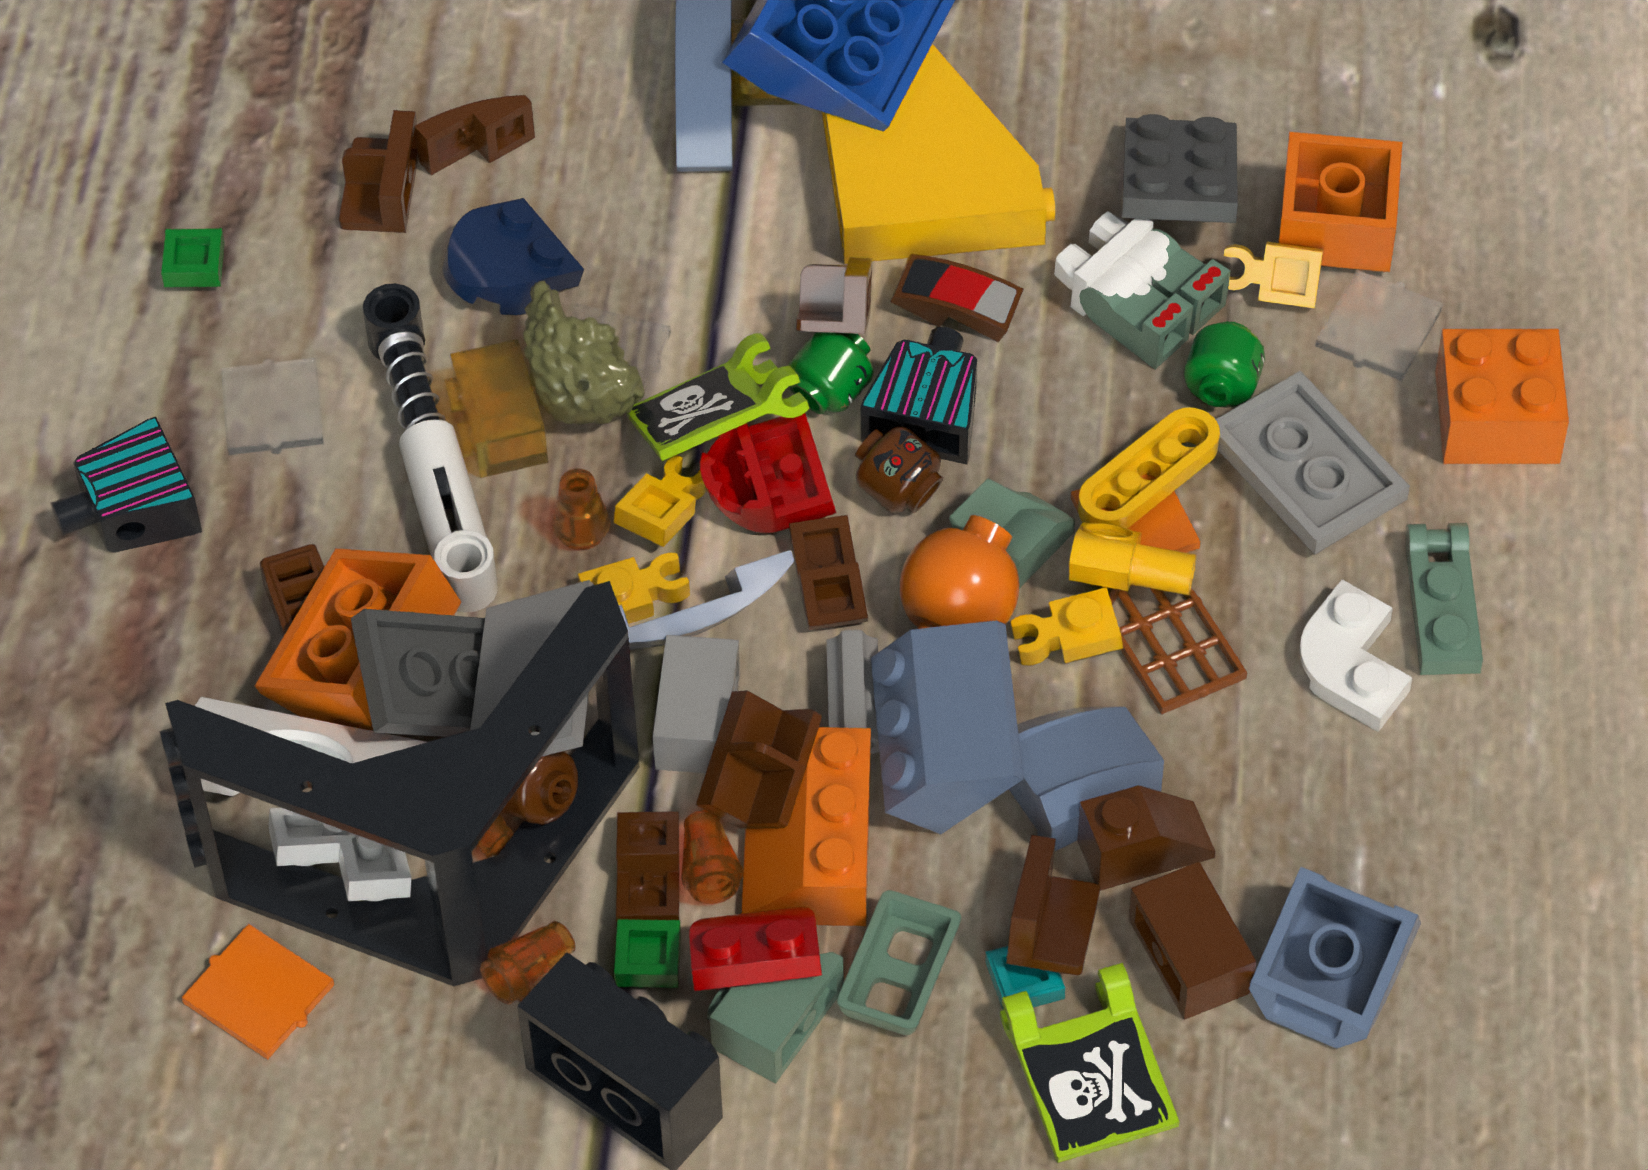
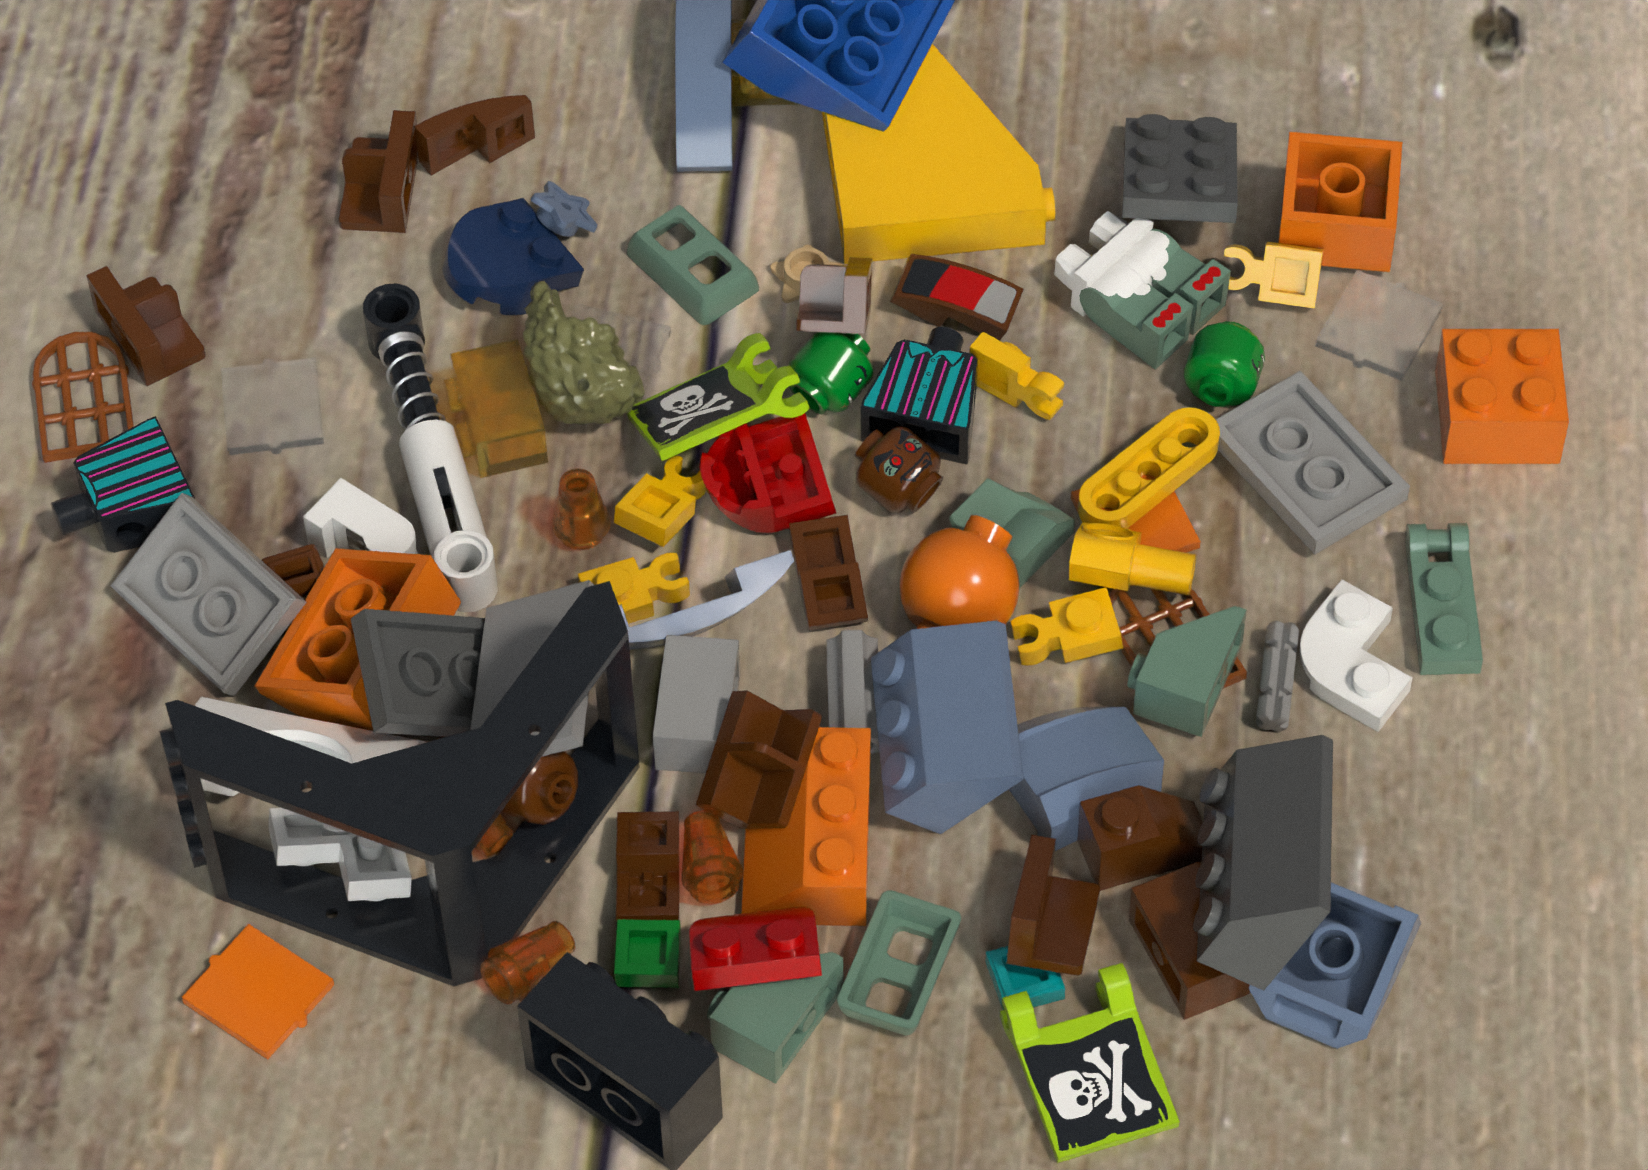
(63, 380): none -> dark orange window
(145, 325): none -> reddish brown panel
(193, 257): green plate -> none
(208, 594): none -> light grey tile
(356, 521): none -> white leg
(562, 211): none -> sand blue plate
(672, 267): none -> sand green piece
(790, 269): none -> tan plate
(1008, 376): none -> yellow plate
(1187, 670): none -> sand green slope
(1264, 857): none -> dark grey slope
(1277, 676): none -> light grey axle

